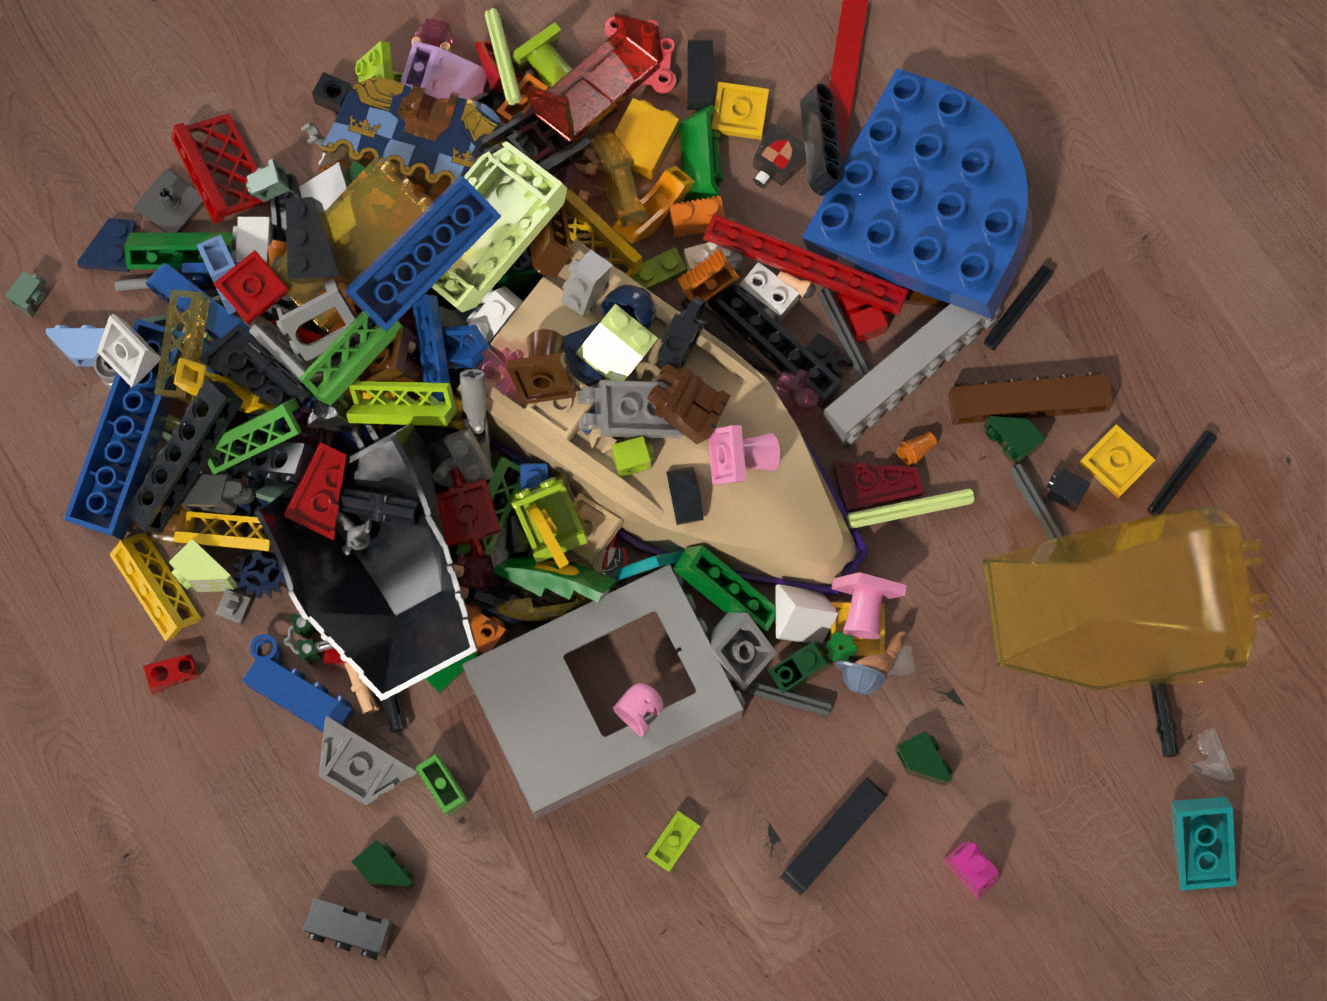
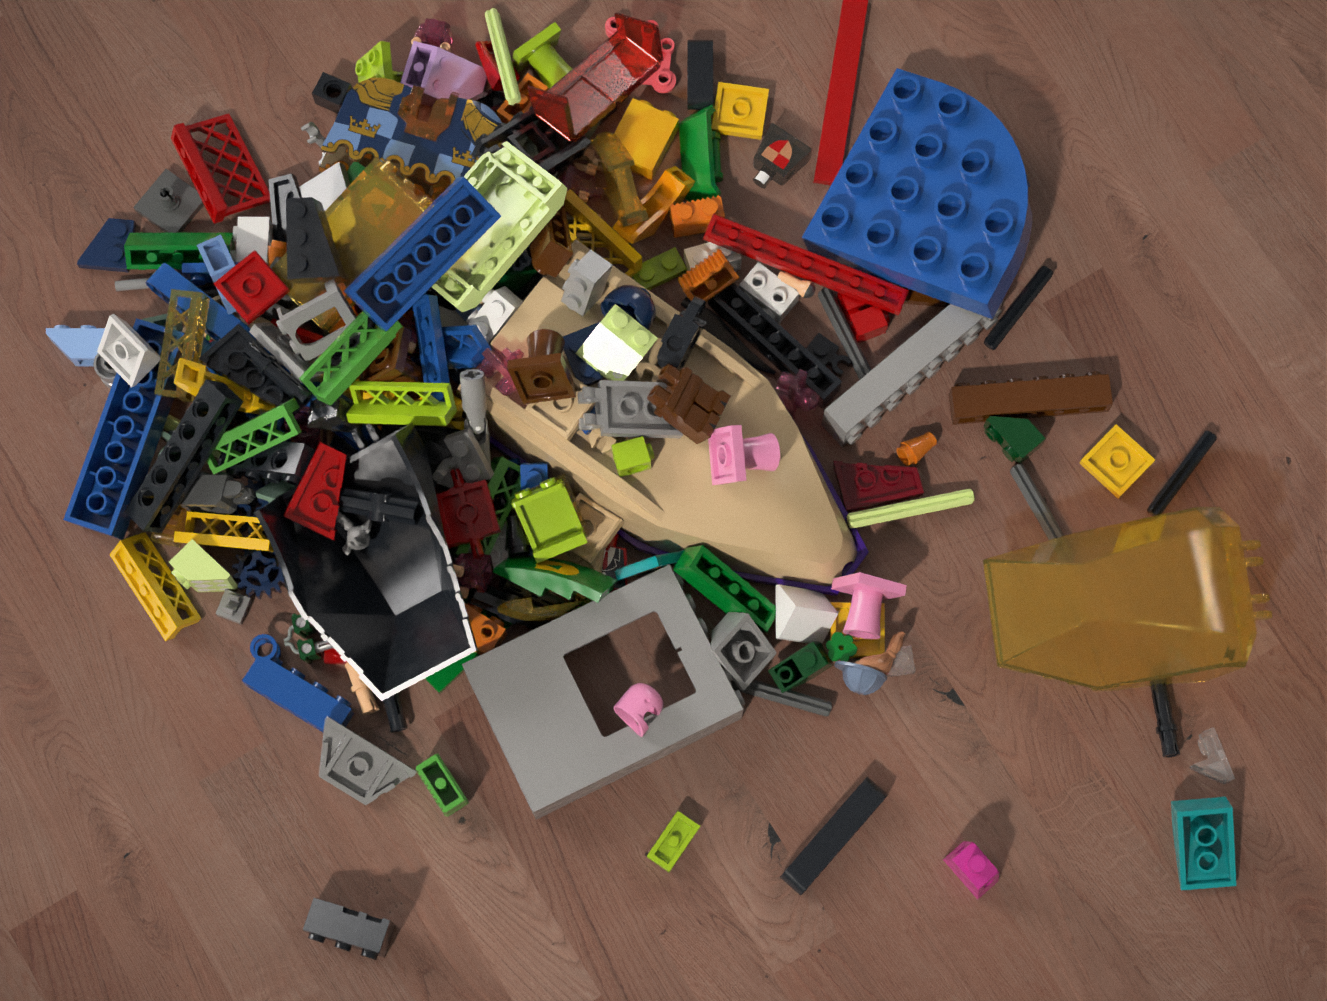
(27, 292): sand green brick -> none
(170, 672): red leg -> none
(268, 181): sand green brick -> none
(380, 869): dark green slope -> none
(546, 530): yellow wing -> none
(685, 495): black slope -> none
(821, 139): black beam -> none
(922, 760): dark green slope -> none
(1067, 489): black brick -> none

